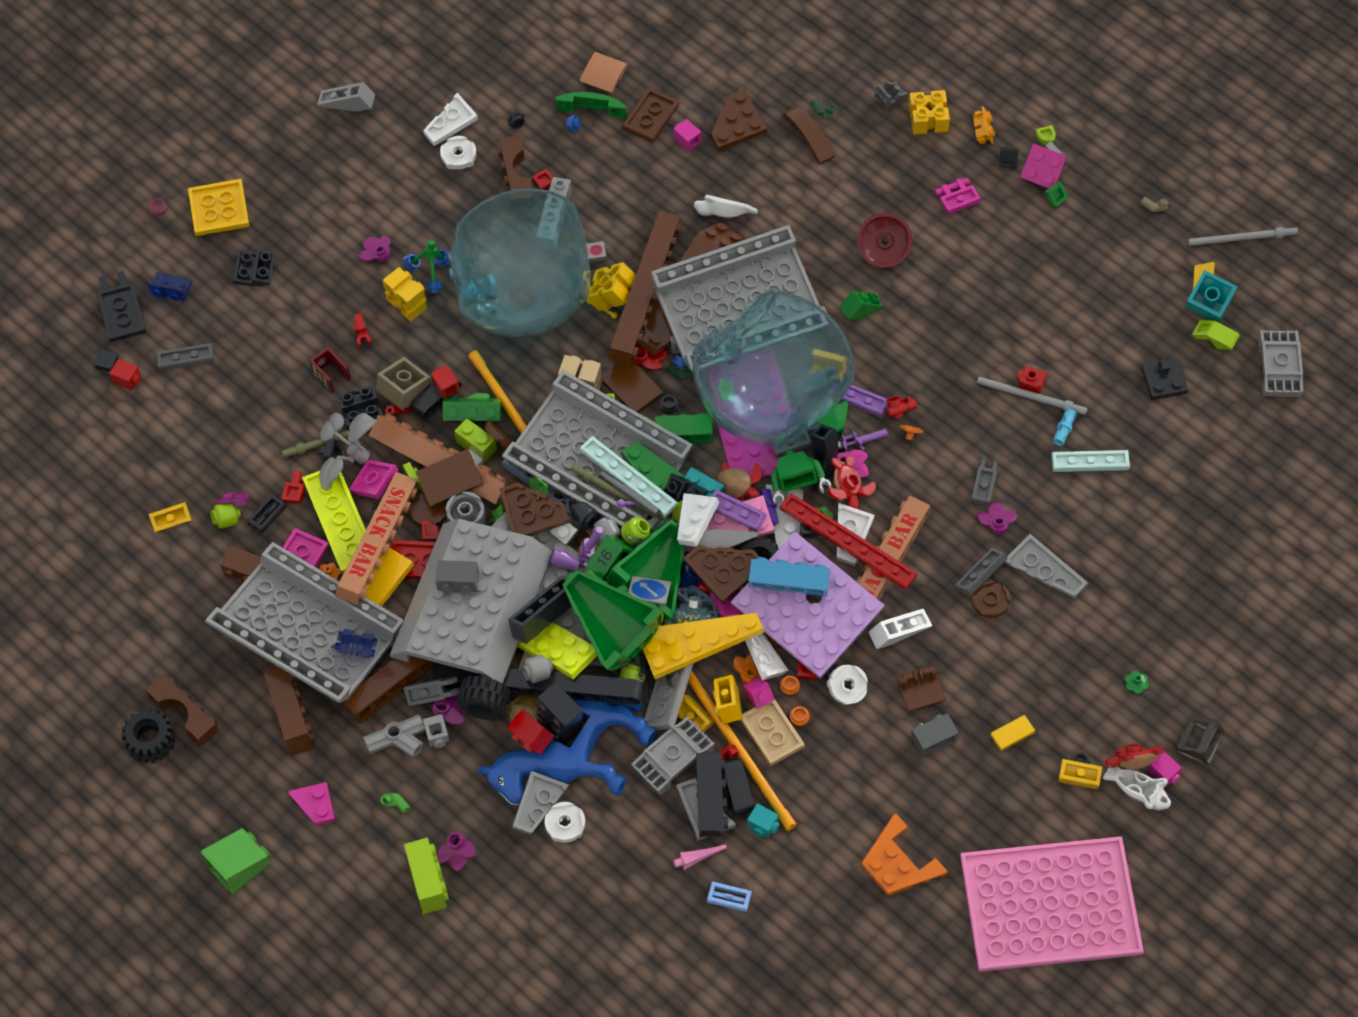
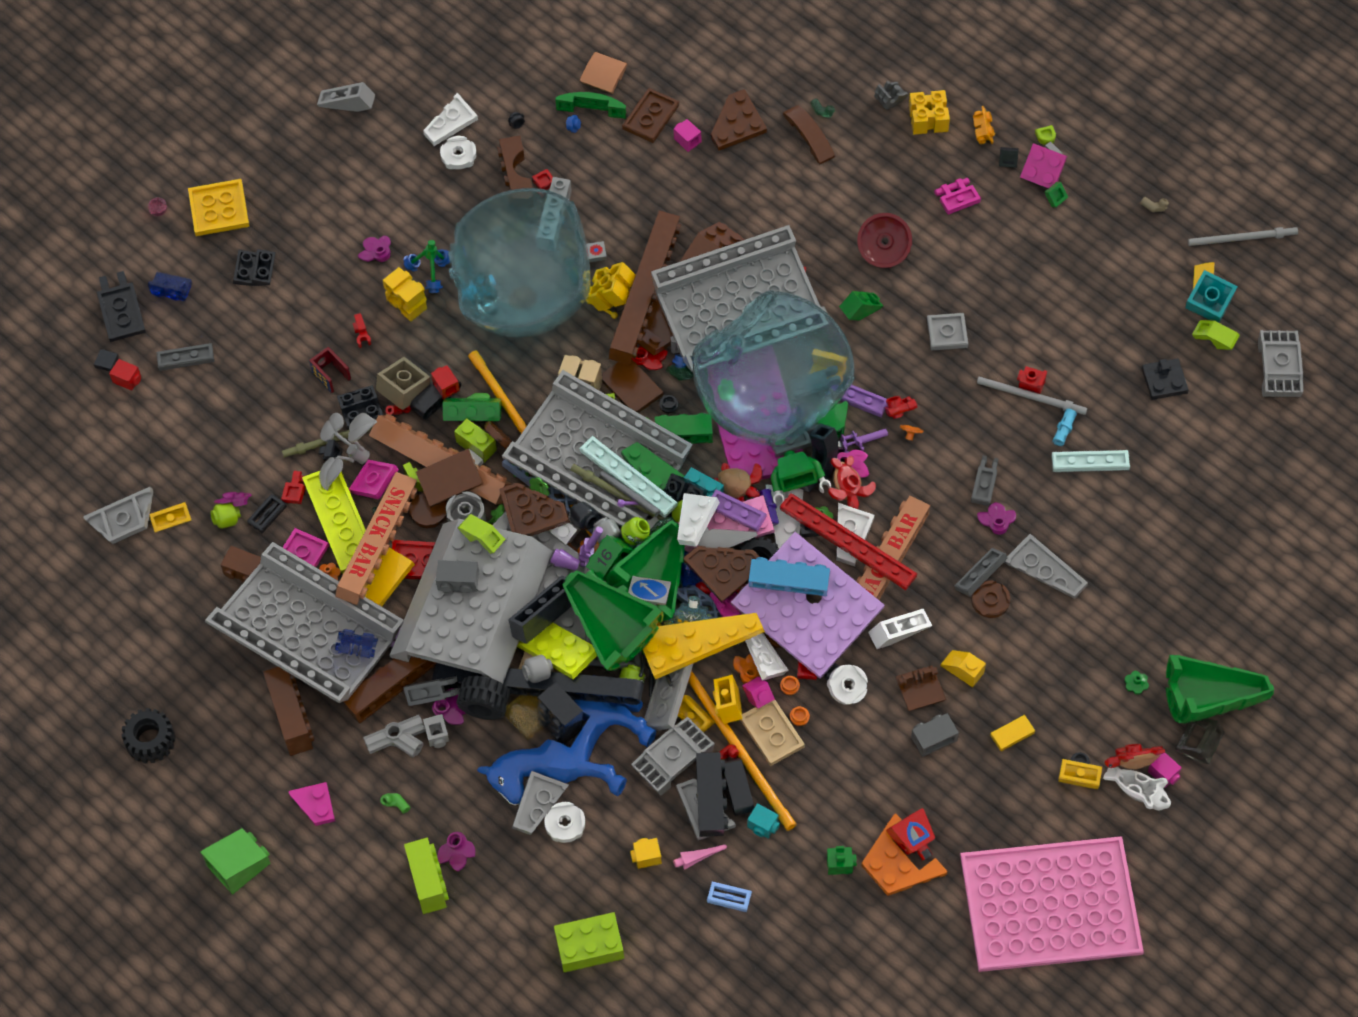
(123, 516): none -> light grey wing
(167, 694): reddish brown arch -> none
(429, 530): red tile -> none
(485, 533): none -> lime slope
(530, 731): red brick -> none
(589, 942): none -> lime brick
(646, 853): none -> yellow brick
(722, 207): white animal -> none
(840, 860): none -> green brick
(913, 834): none -> red torso
(947, 331): none -> light grey tile
(964, 666): none -> yellow slope
(1210, 689): none -> green cone

